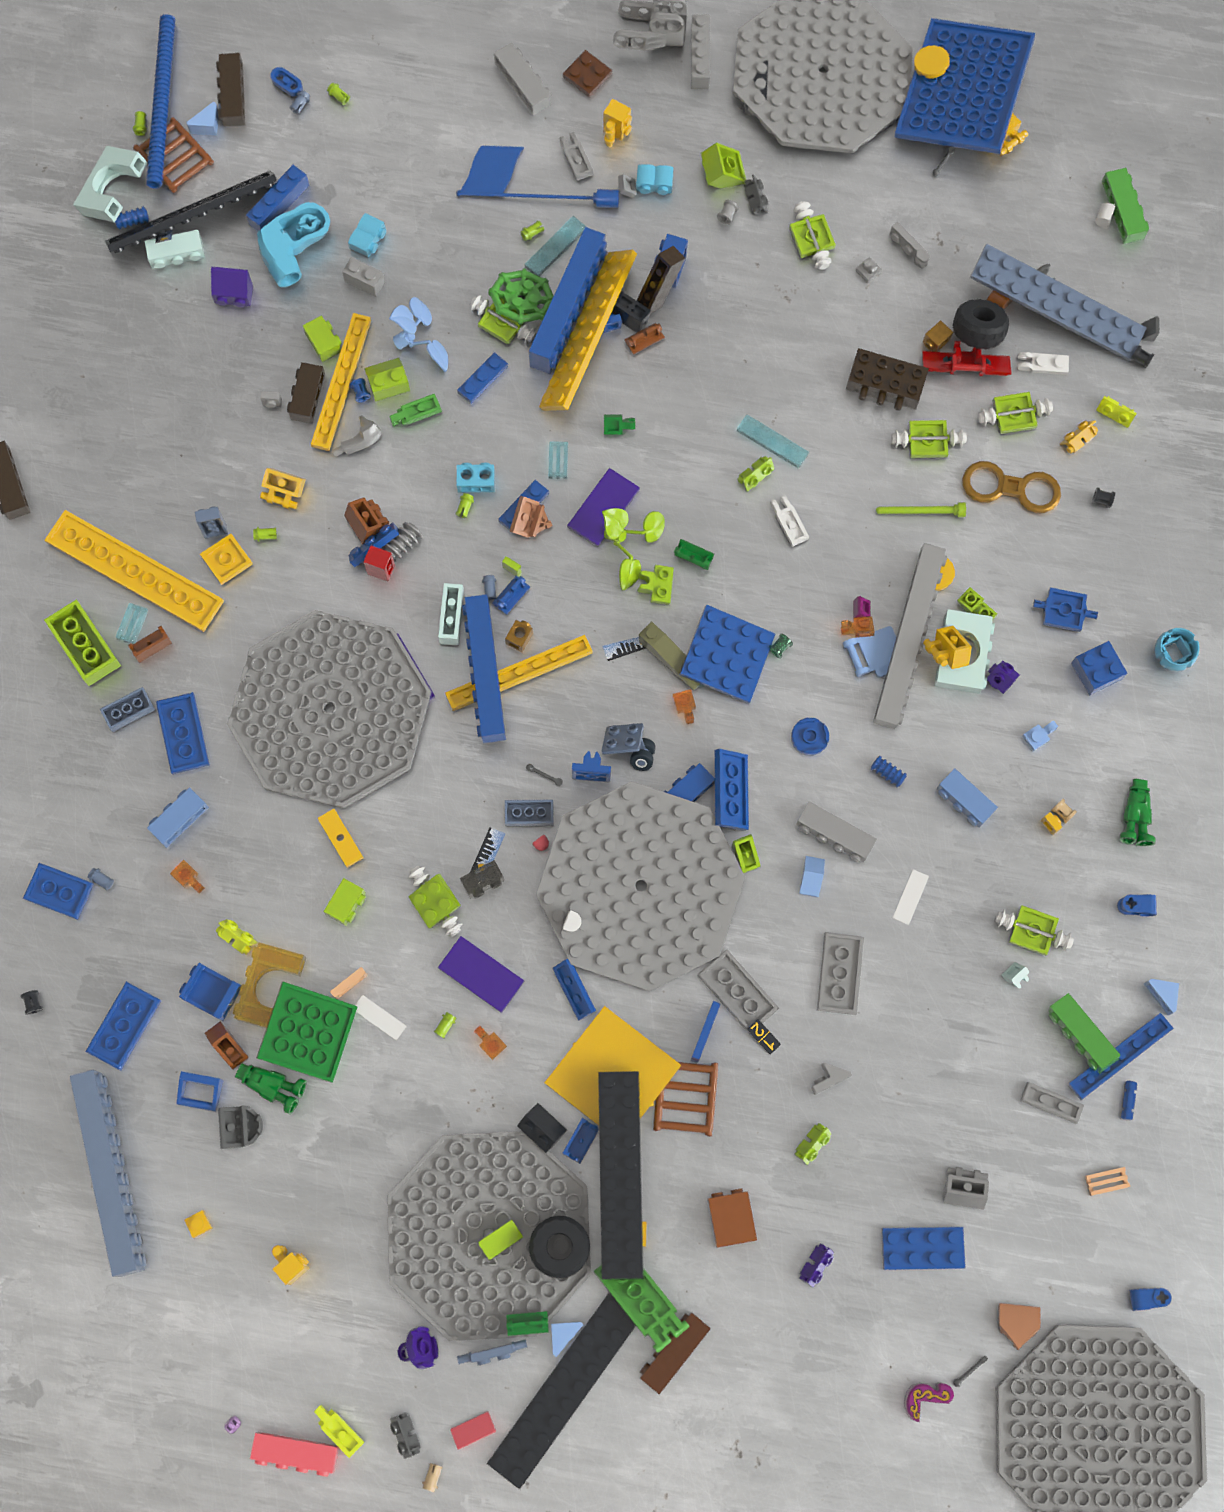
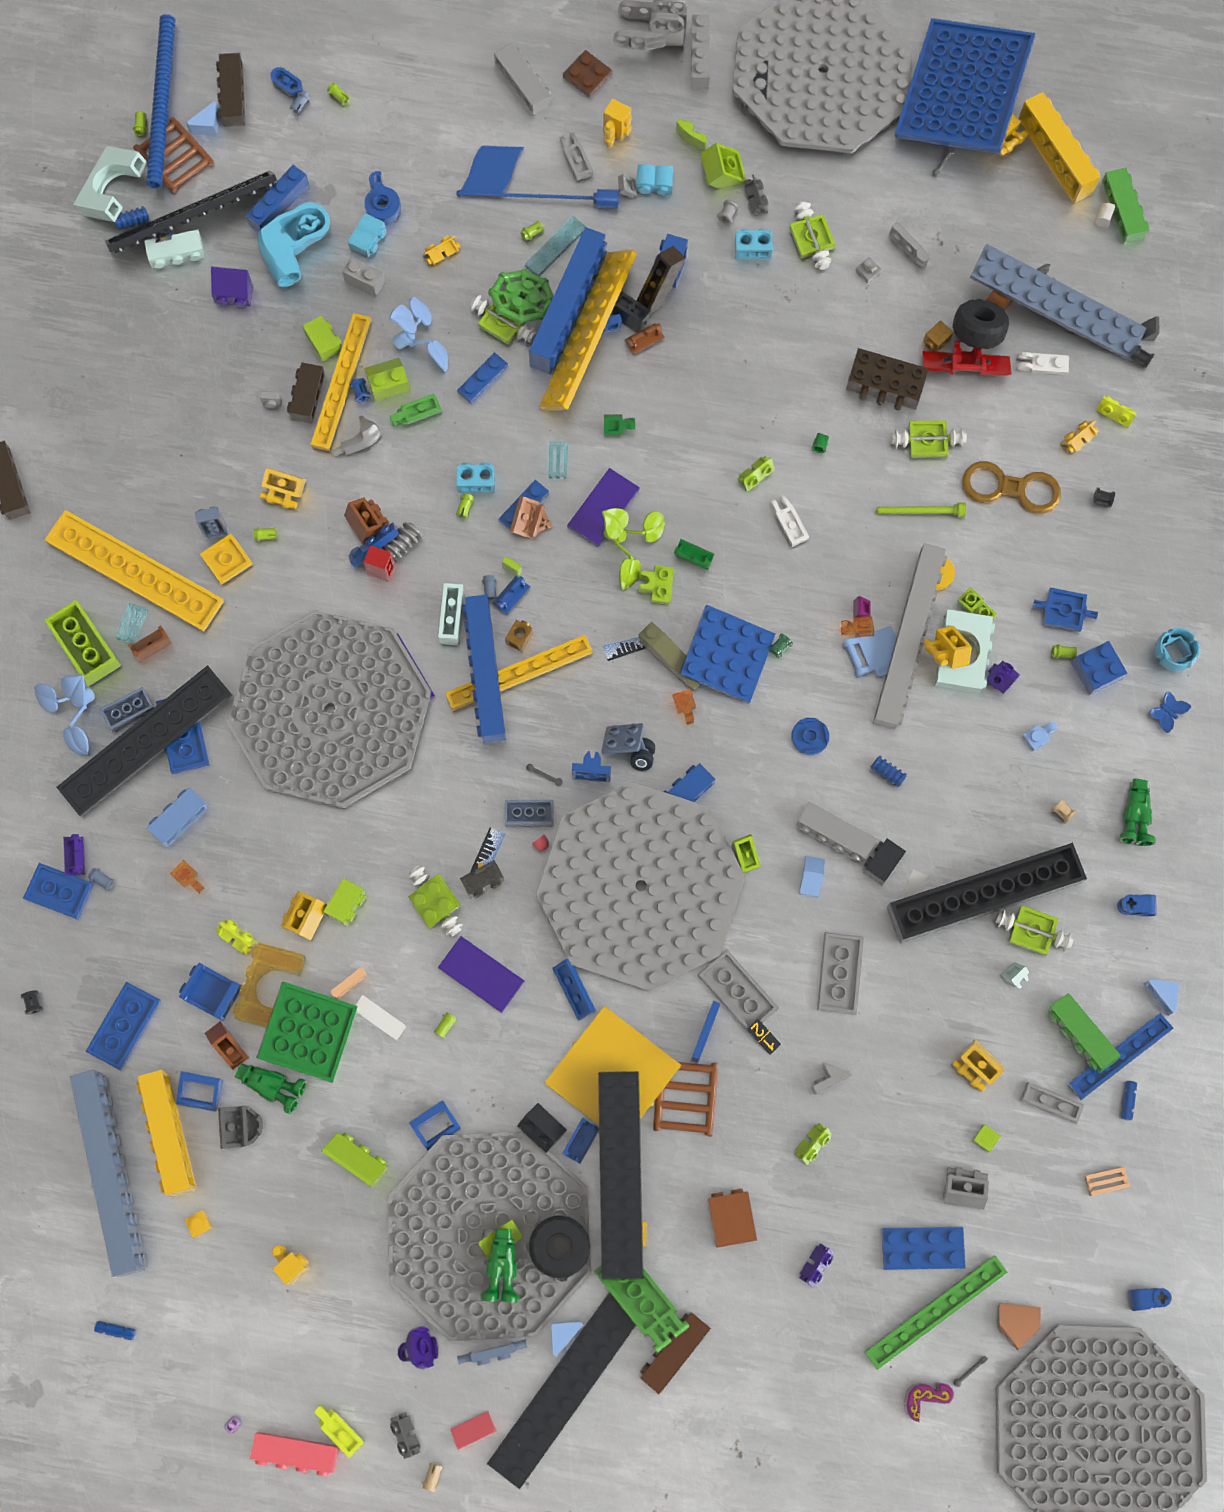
(74, 855): none -> dark purple hinge
(79, 695): none -> light blue plant
(114, 1330): none -> blue axle
(144, 741): none -> black plate
(166, 1133): none -> yellow brick
(303, 915): none -> yellow brick
(335, 828): yellow tile -> none
(355, 1159): none -> lime slope
(380, 196): none -> blue piece
(429, 1115): none -> blue tile
(434, 252): none -> yellow hinge
(491, 1044): clear orange plate -> none
(503, 1265): none -> green piece
(527, 1323): green hinge -> none
(572, 922): white brick -> none
(686, 131): none -> lime slope
(731, 790): blue plate -> none
(753, 249): none -> medium azure brick
(772, 441): clear light blue tile -> none
(820, 443): none -> green hose
(884, 861): none -> black brick
(931, 61): yellow tile -> none
(935, 1312): none -> bright green plate
(966, 798): medium blue brick -> none
(981, 1062): none -> yellow brick
(986, 892): none -> black brick
(986, 1138): none -> lime tile
(1015, 412): lime plate -> none
(1052, 823): yellow plate -> none
(1059, 147): none -> yellow brick
(1063, 651): none -> lime pin
(1168, 710): none -> blue piece

